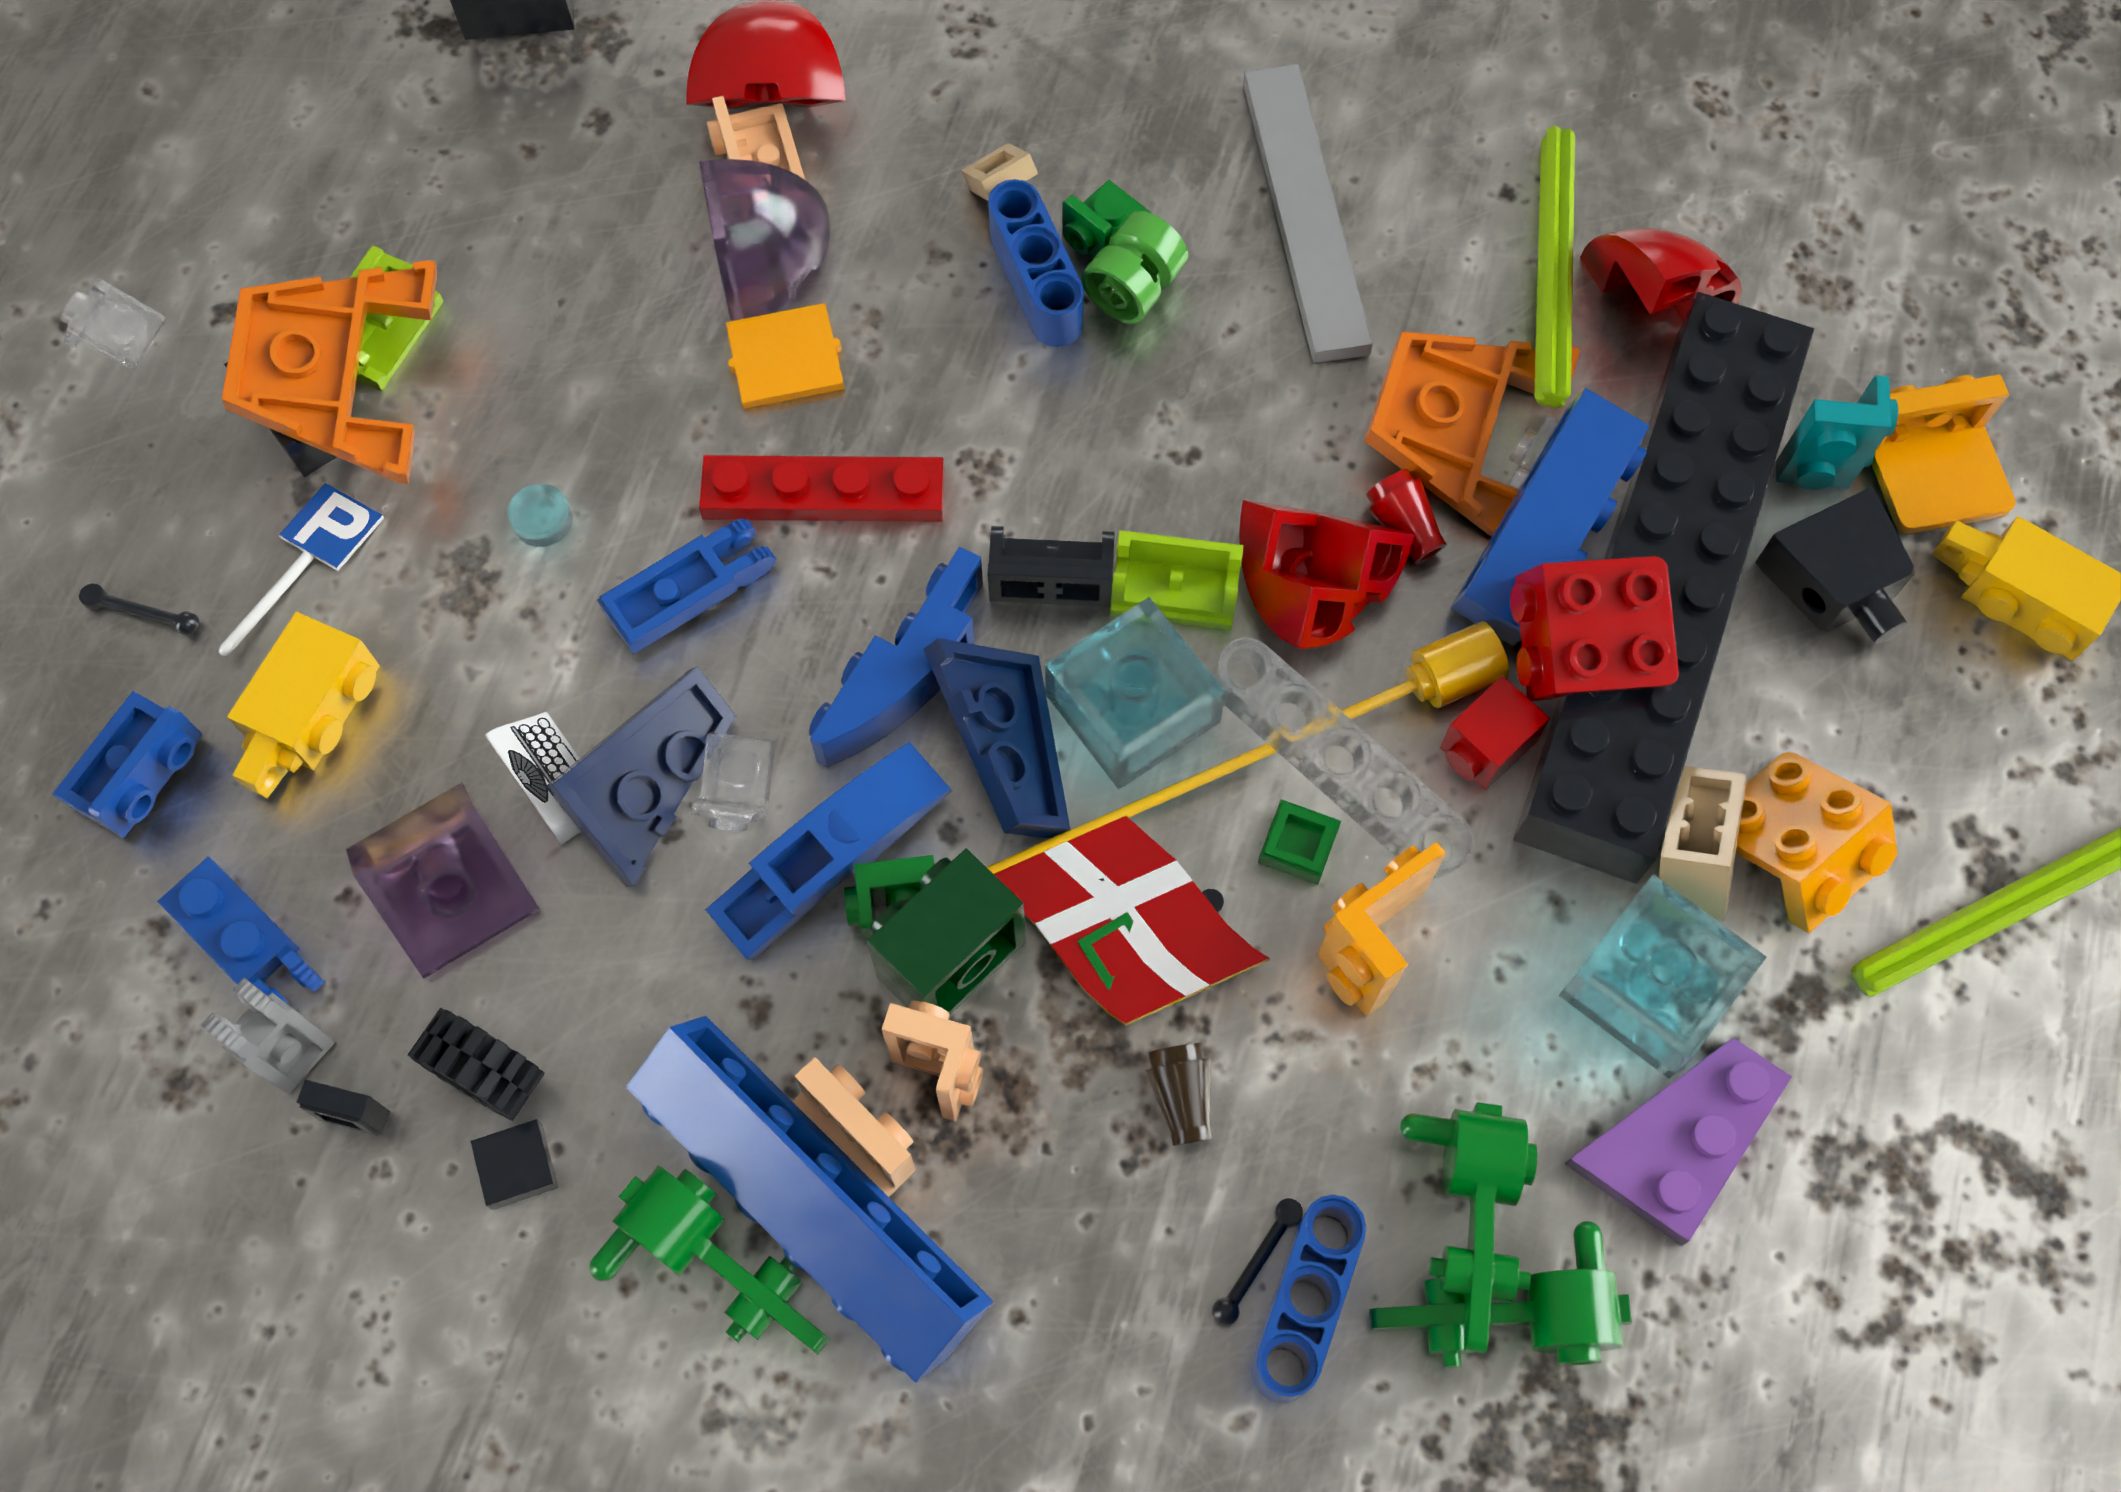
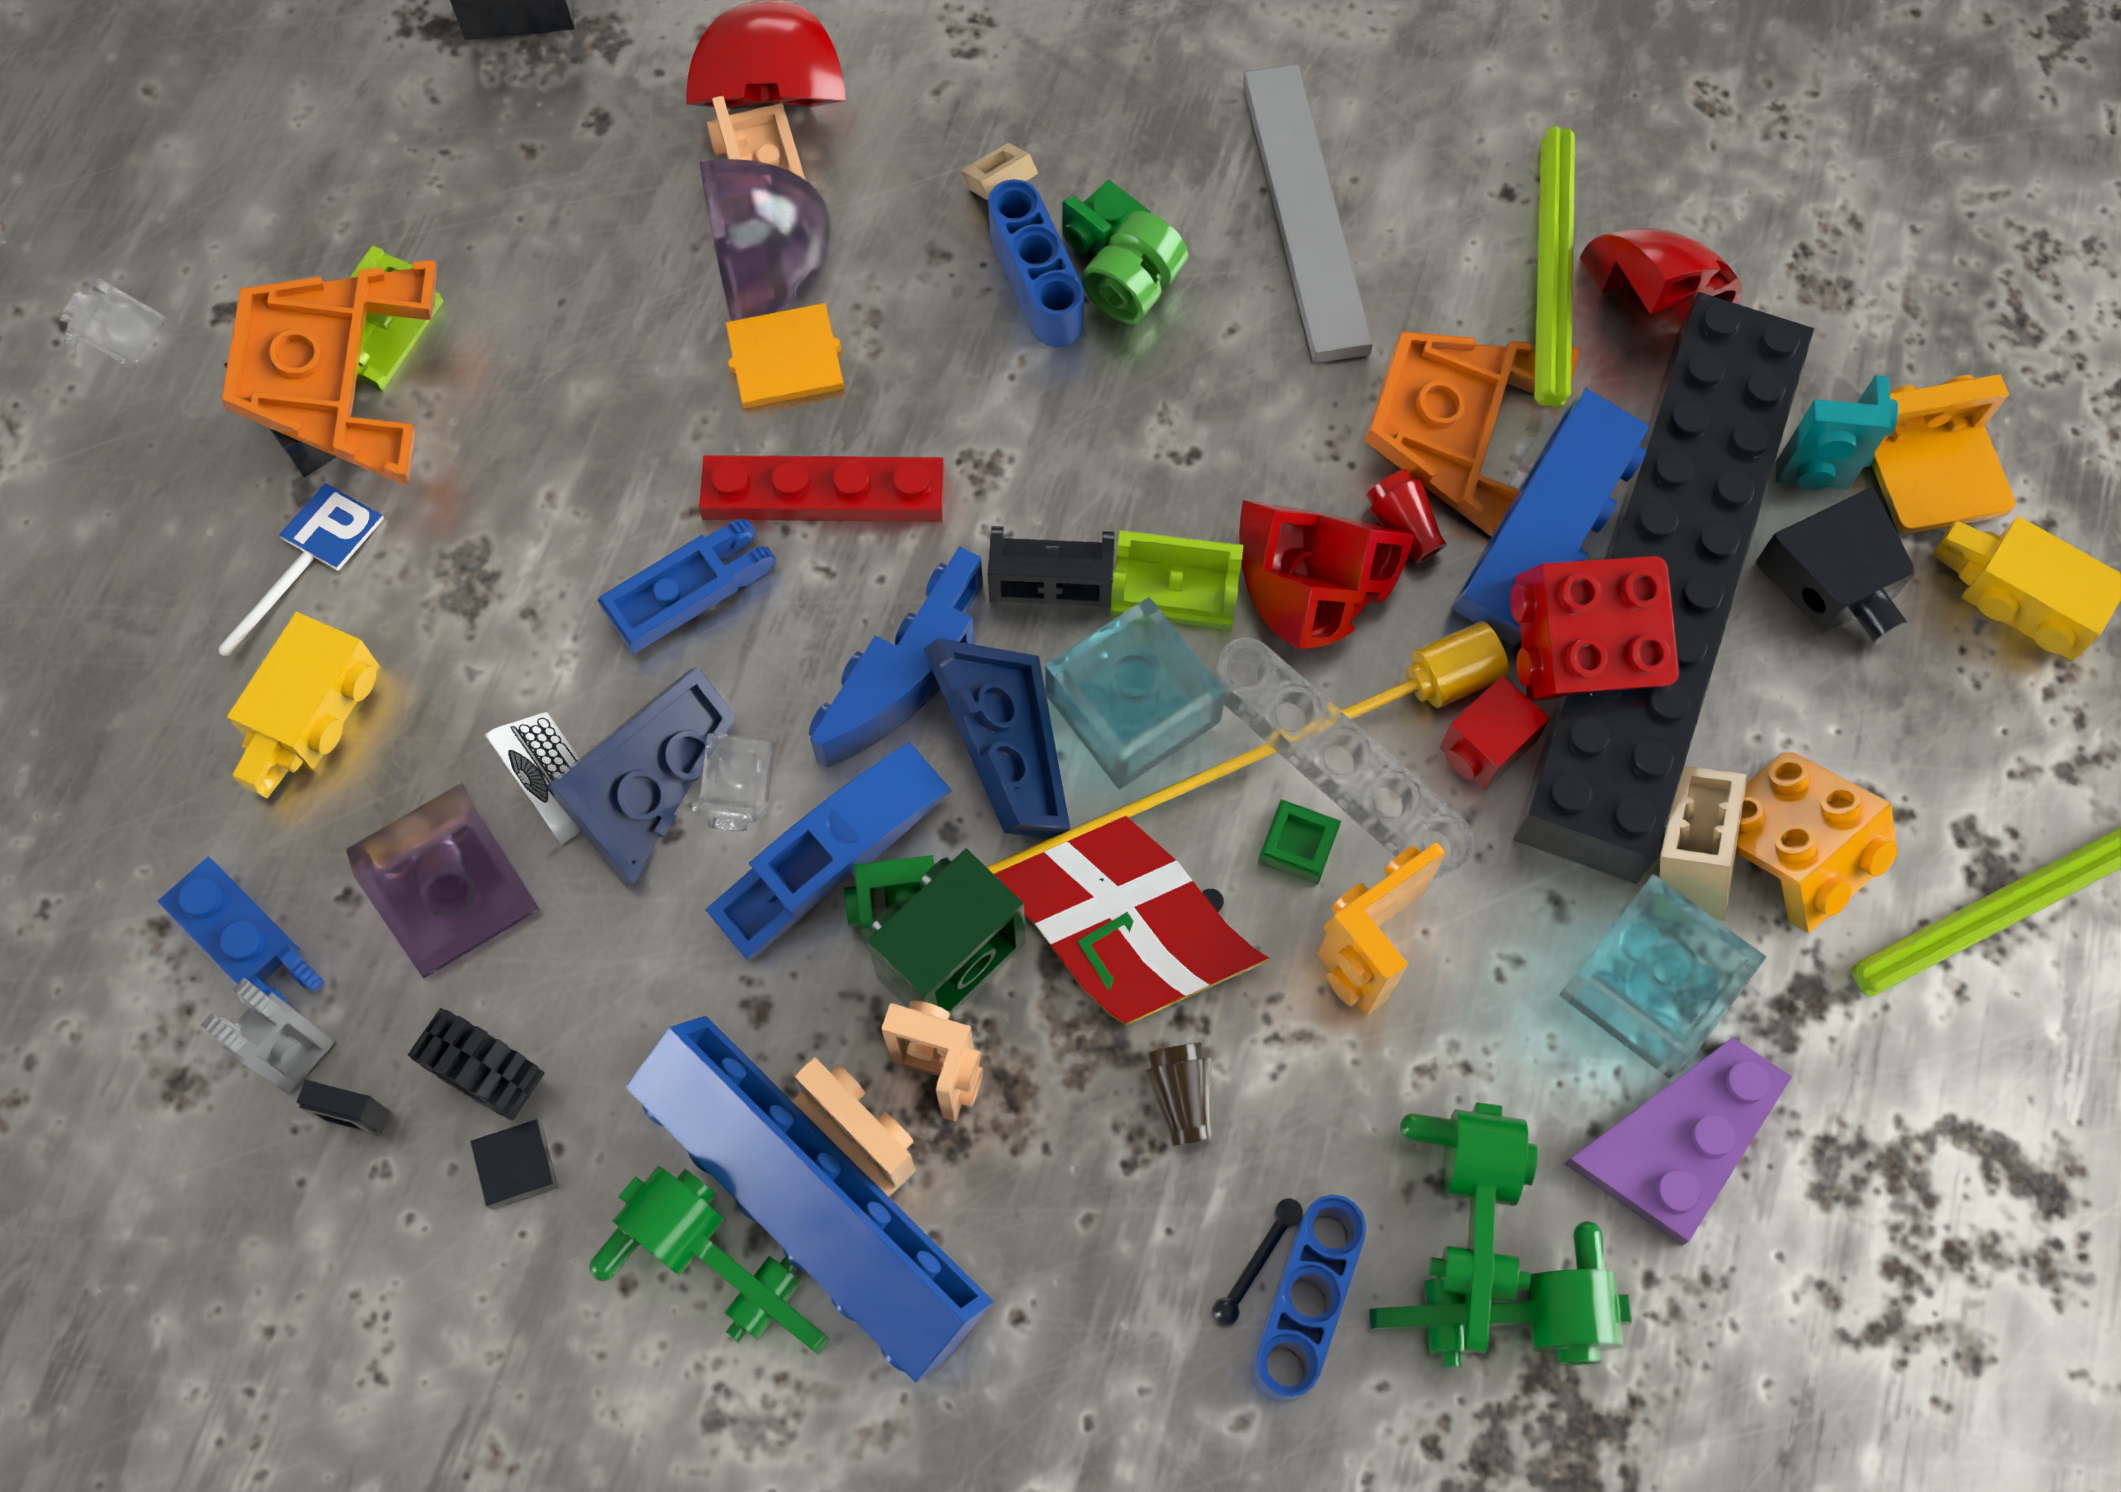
(95, 598): black hinge -> none
(129, 764): blue bracket -> none
(540, 515): clear light blue tile -> none

